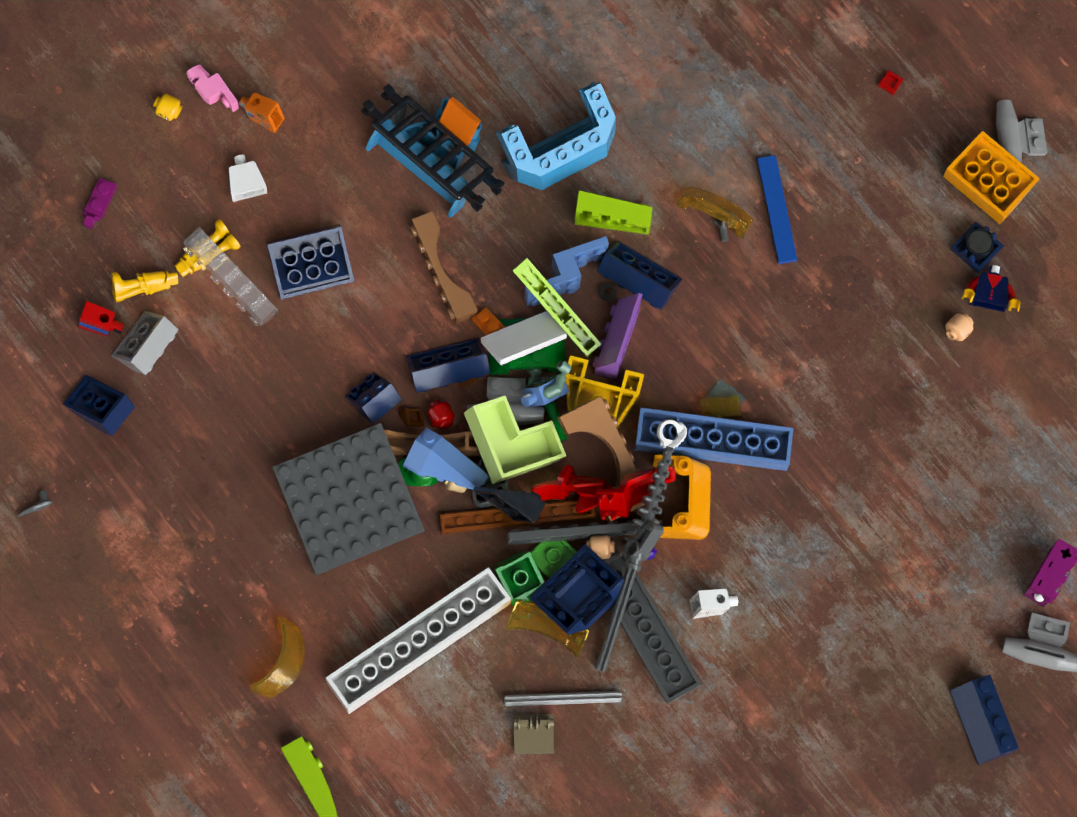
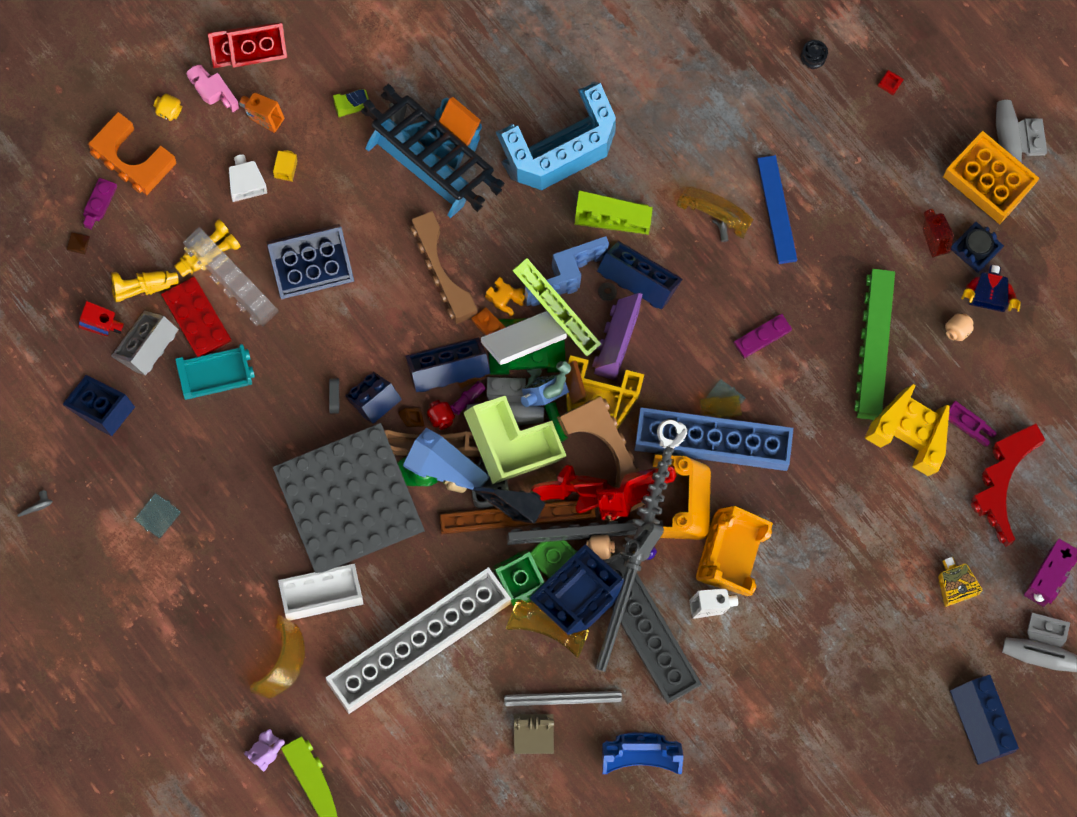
(78, 243): none -> reddish brown slope
(142, 176): none -> orange arch
(157, 516): none -> clear light blue piece
(196, 317): none -> red plate
(215, 372): none -> teal panel
(247, 45): none -> red slope
(261, 752): none -> lavender animal
(285, 165): none -> yellow brick
(320, 592): none -> white slope
(334, 396): none -> dark grey beam
(350, 102): none -> lime leg
(468, 397): none -> magenta pin
(503, 295): none -> light orange animal
(575, 384): none -> dark orange slope
(642, 749): none -> blue windscreen
(732, 550): none -> light orange windscreen
(762, 336): none -> magenta plate
(813, 54): none -> black wheel
(875, 345): none -> bright green brick
(915, 426): none -> yellow wedge
(937, 233): none -> clear red torso
(957, 583): none -> torso
(970, 423): none -> magenta hinge
(997, 477): none -> red arch

